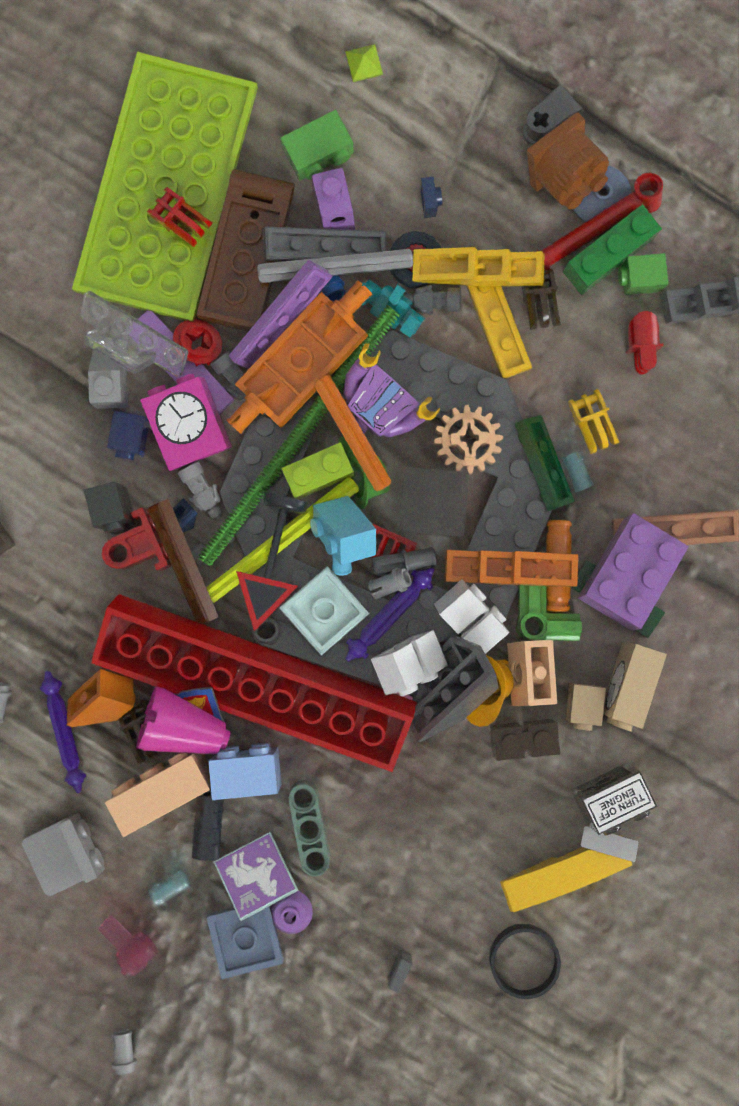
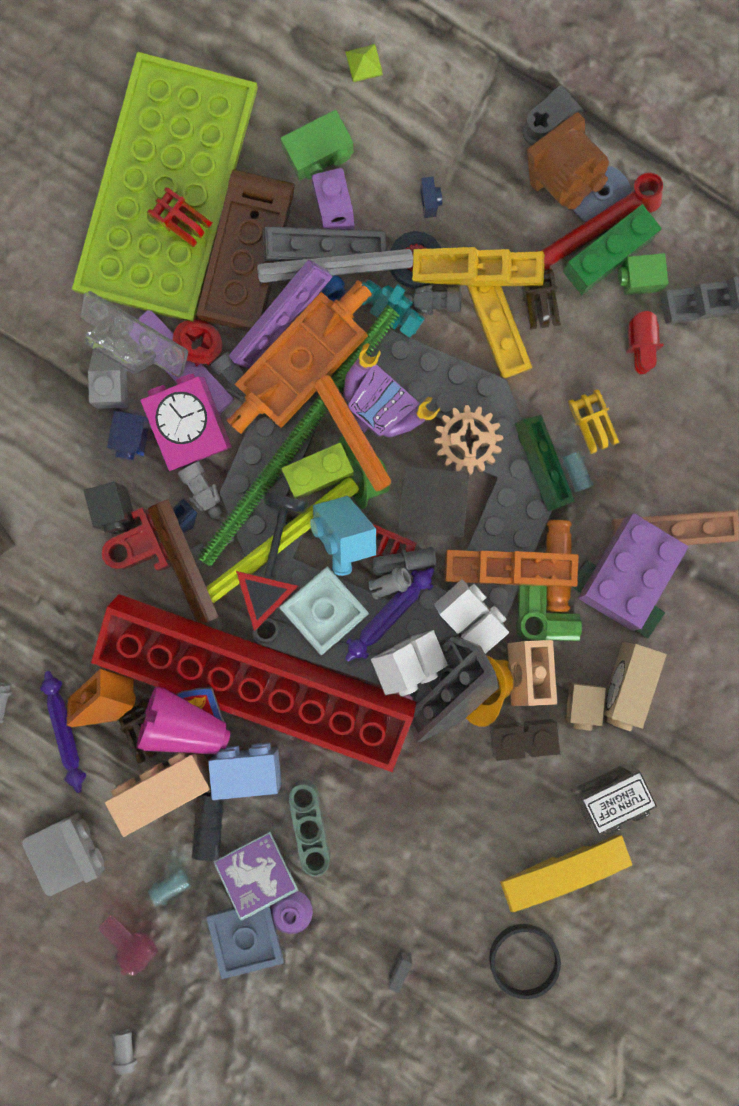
(610, 844): white sticker -> none

